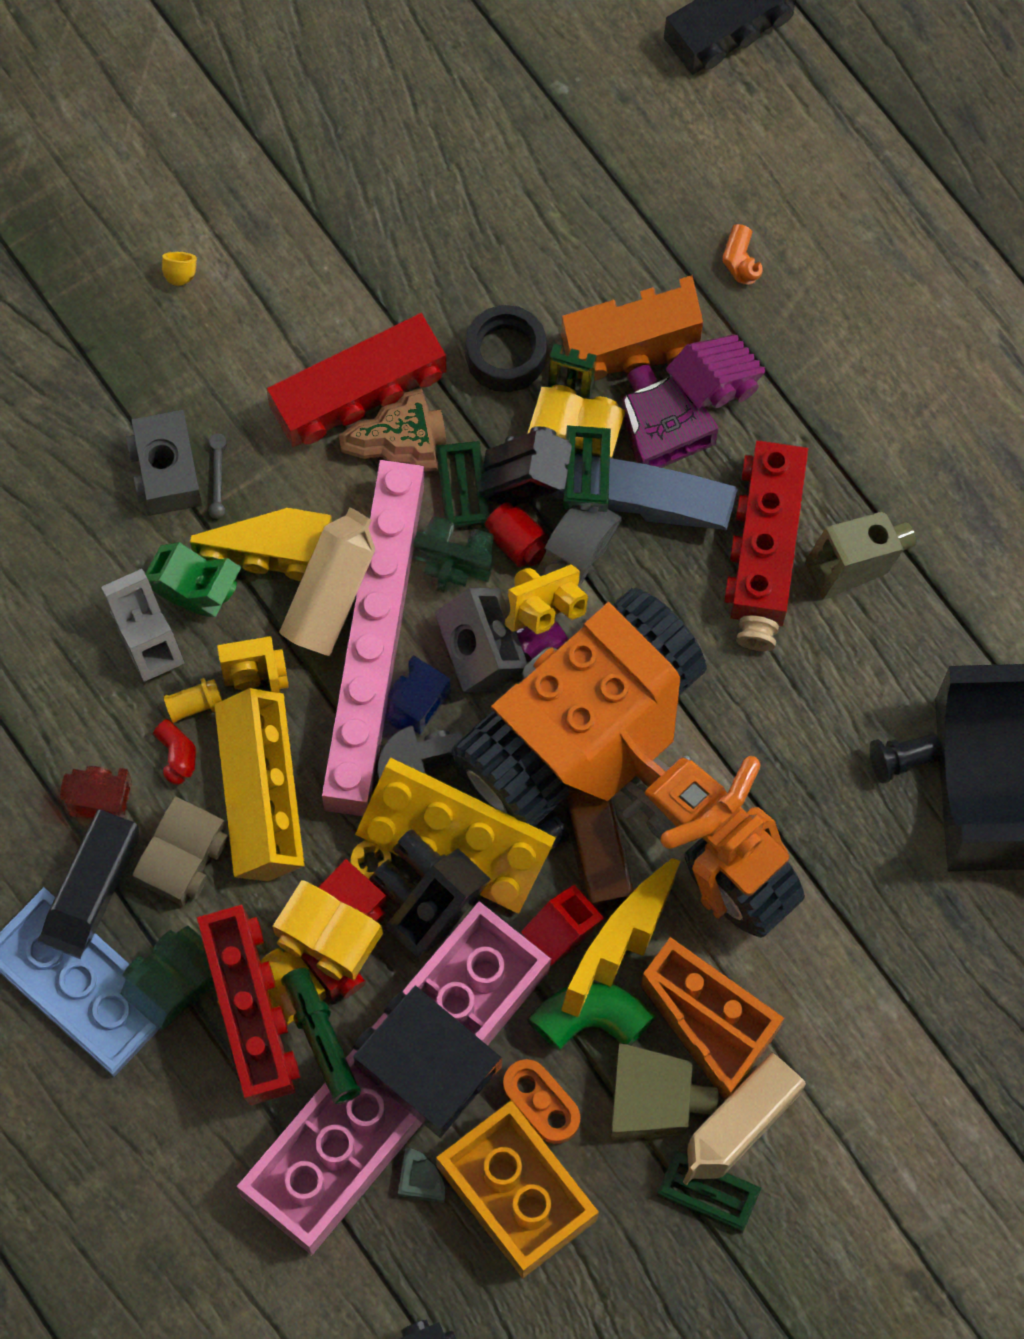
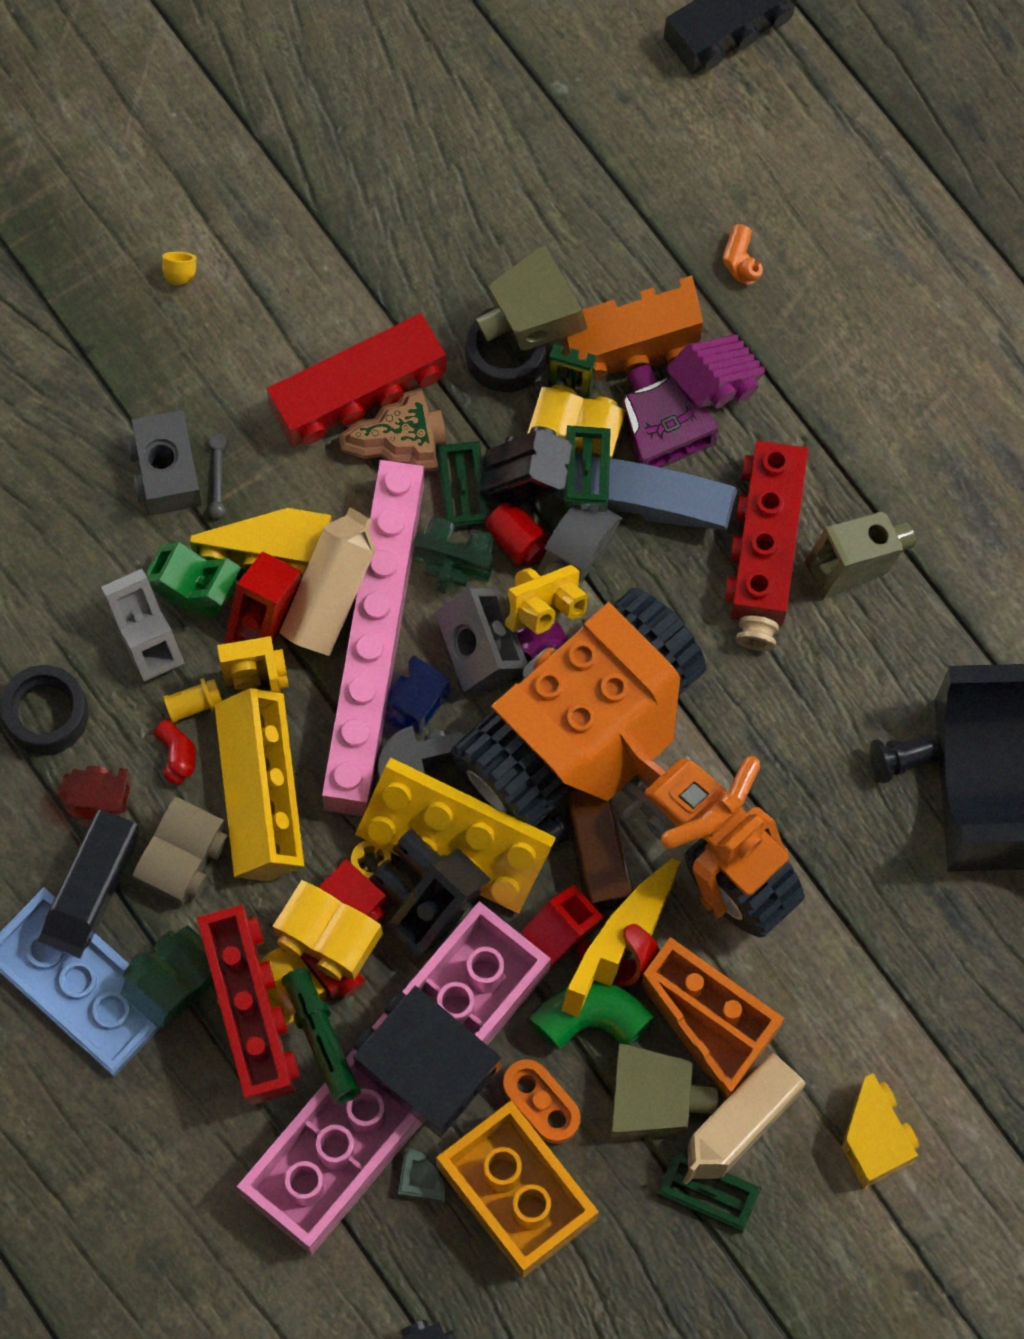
(38, 677): none -> black tyre
(262, 599): none -> red slope
(532, 303): none -> olive torso
(644, 951): none -> red helmet
(874, 1137): none -> yellow slope

